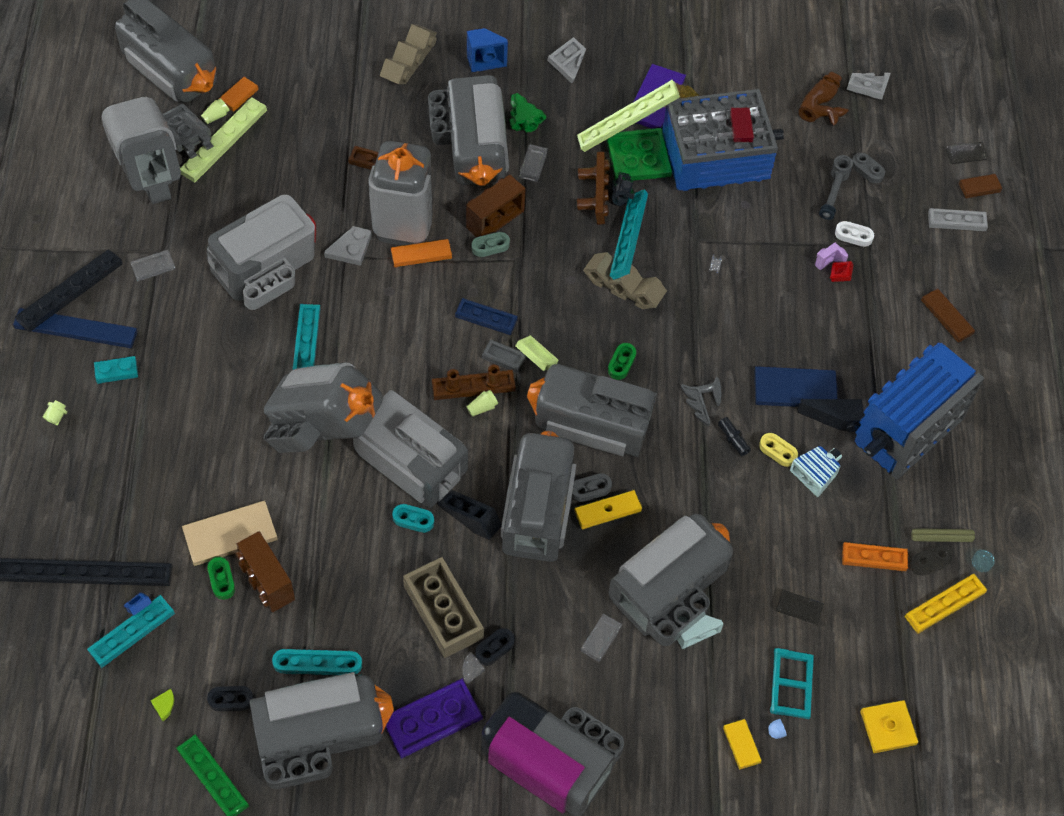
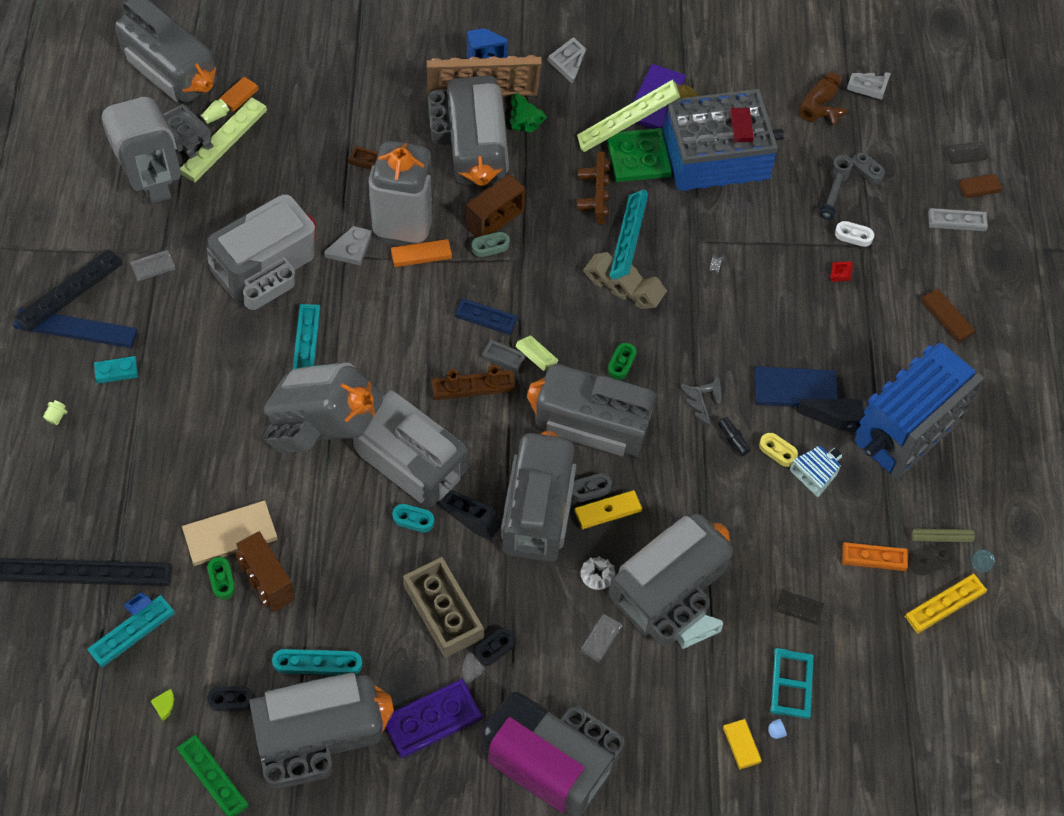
(409, 54): dark tan brick -> none
(483, 403): yellowish green cone -> none
(512, 73): none -> medium nougat plate
(533, 162): clear tile -> none
(594, 580): none -> white gear
(622, 189): black hips -> none
(830, 254): lavender bracket -> none
(889, 726): yellow plate -> none

